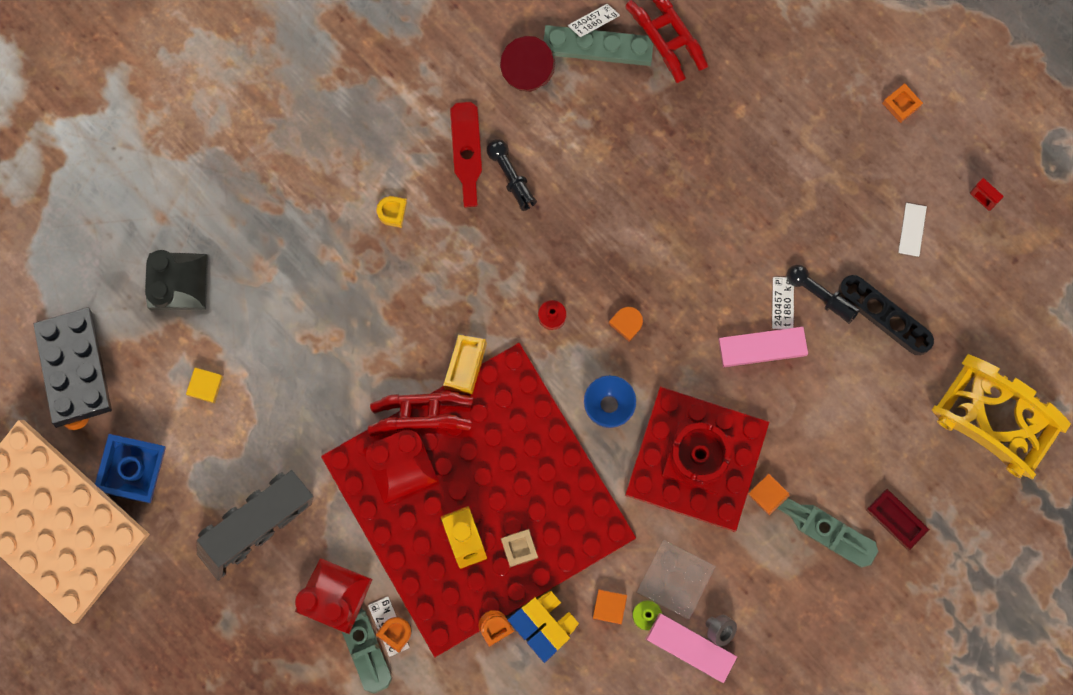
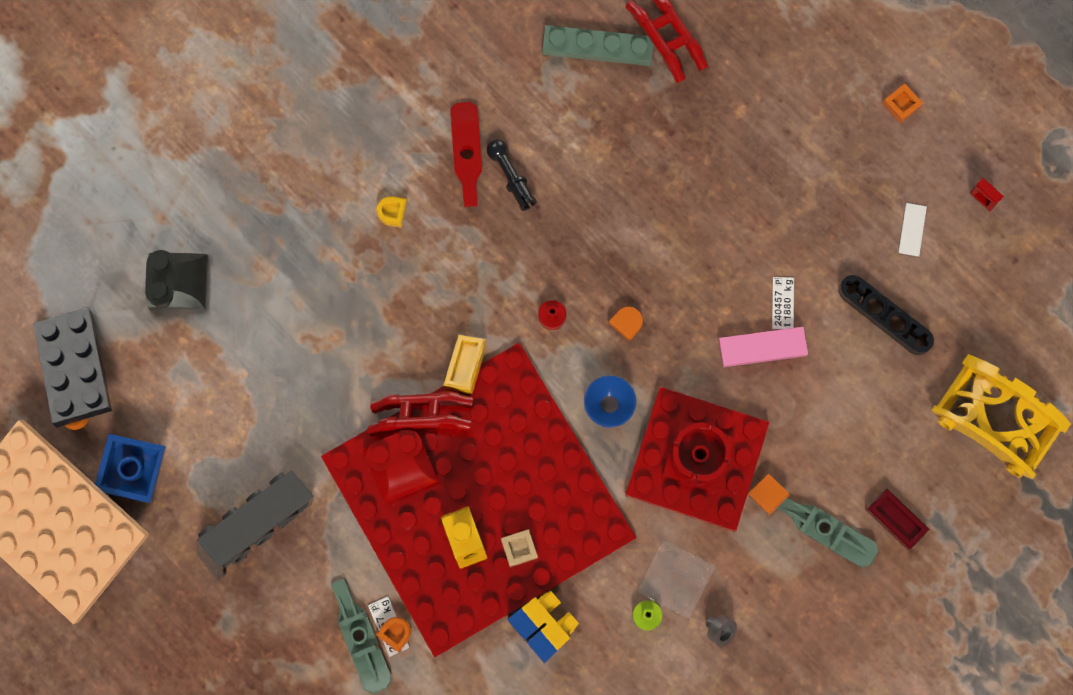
(204, 385): yellow tile -> none
(333, 596): red slope -> none
(494, 627): orange tile -> none
(527, 63): dark red tile -> none
(593, 20): white sticker -> none
(609, 607): orange tile -> none
(691, 648): bright pink tile -> none
(799, 276): black pin -> none

